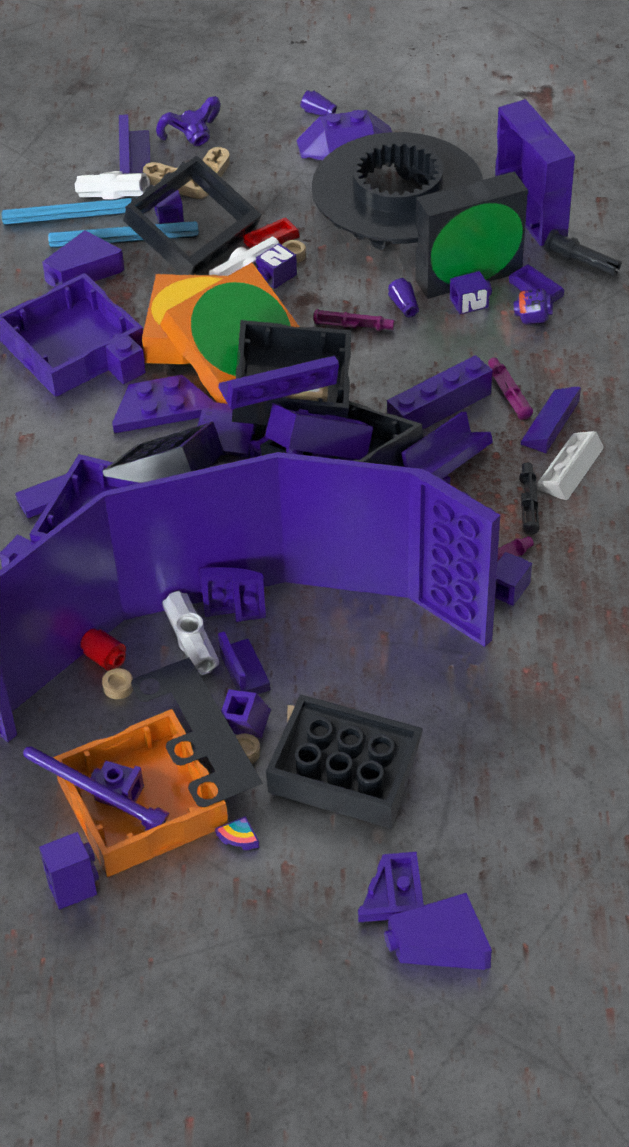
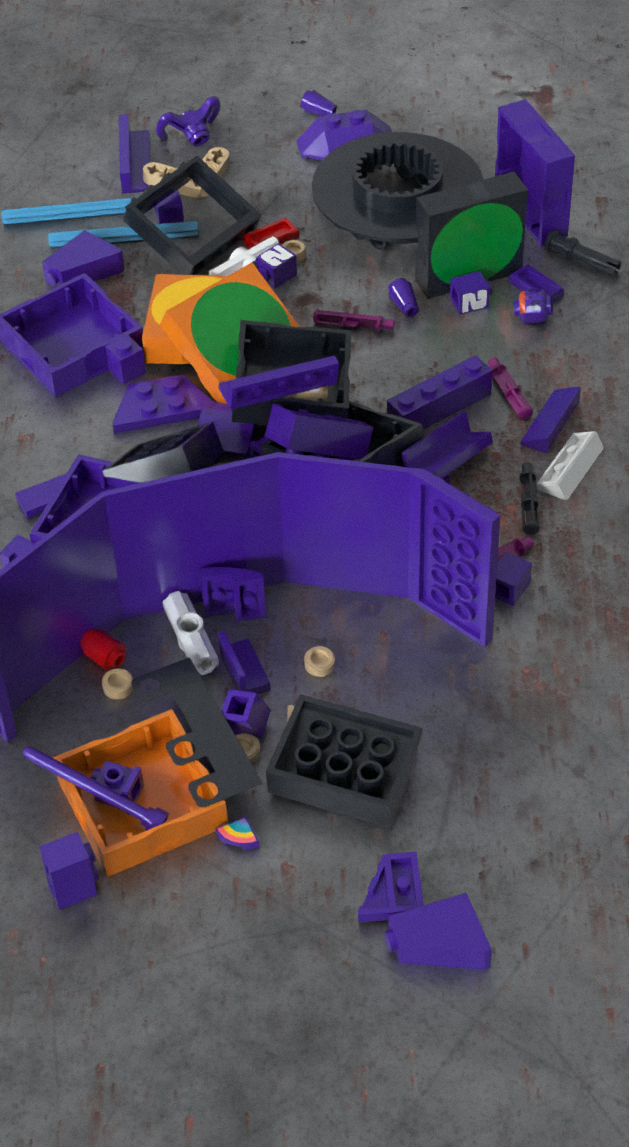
(111, 185): white piece -> none
(319, 661): none -> tan tile

